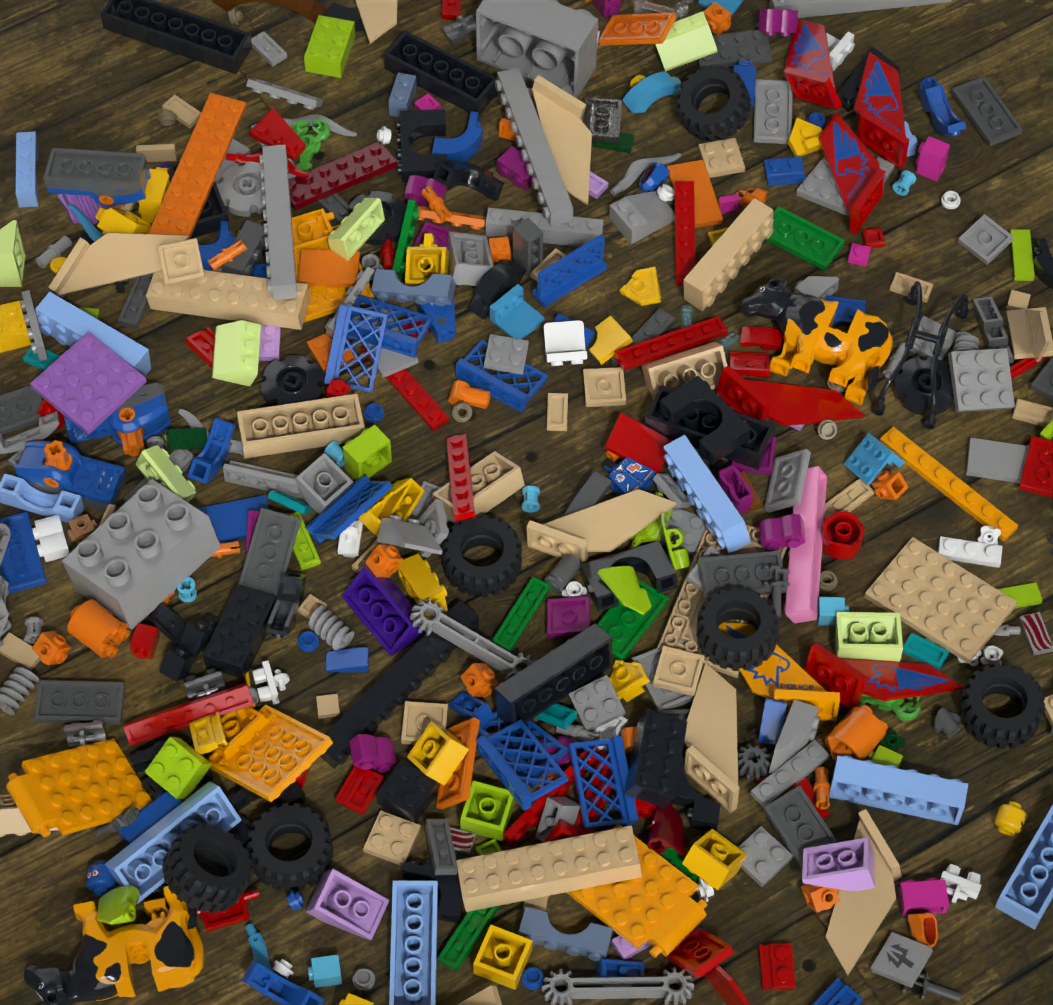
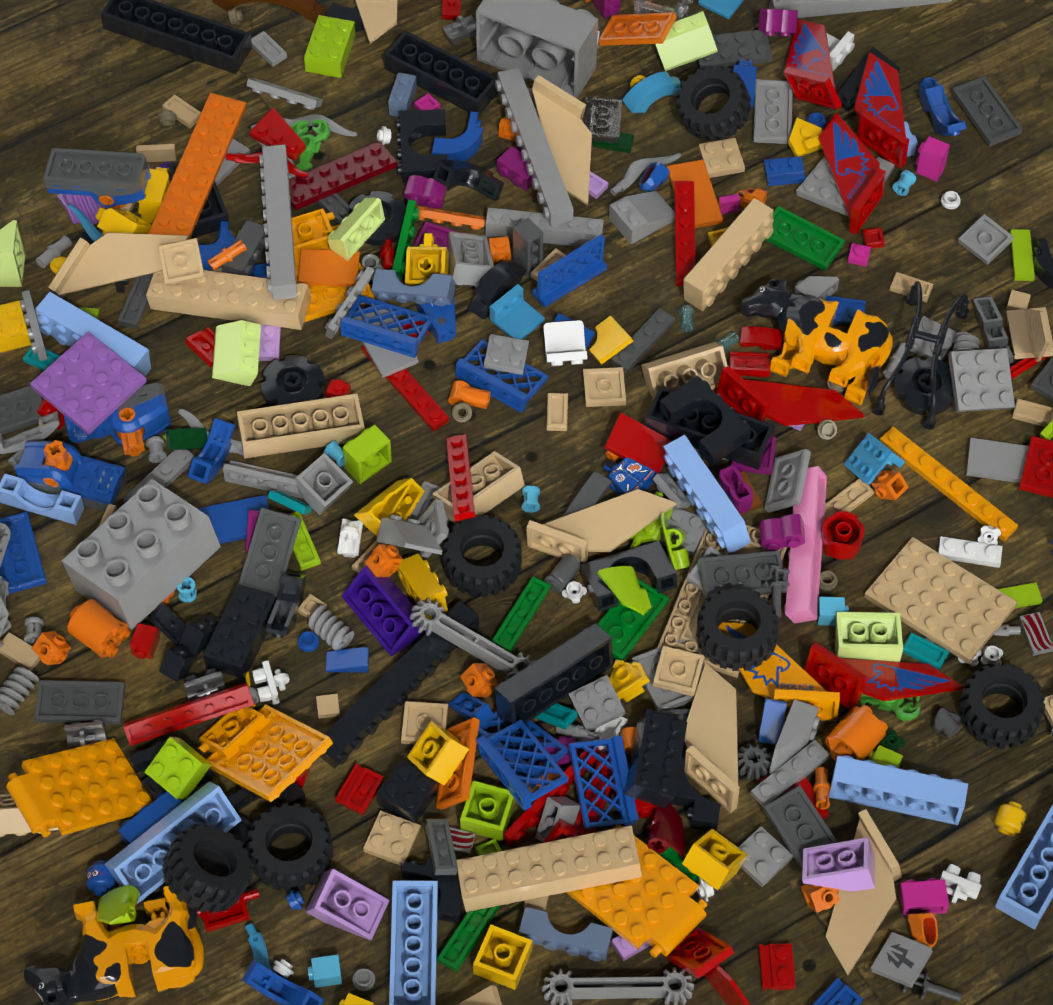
(26, 175): light blue arch -> none
(51, 537): white brick -> none
(81, 528): medium nougat brick -> none
(120, 821): dark grey piece -> none
(156, 465): yellowish green slope -> none
(208, 733): yellow plate -> none
(226, 549): orange pin -> none
(242, 189): light grey piece -> none
(320, 350): orange wing -> none
(340, 340): fence -> none
(347, 508): blue fence -> none
(373, 413): blue plate -> none
(373, 752): magenta brick -> none
(436, 203): orange pin -> none
(532, 978): blue plate -> none
(567, 616): magenta plate -> none
(619, 968): blue slope -> none
(643, 287): yellow plate -> none
(666, 193): white plate -> none
(670, 343): red plate -> none
(718, 18): orange brick -> none

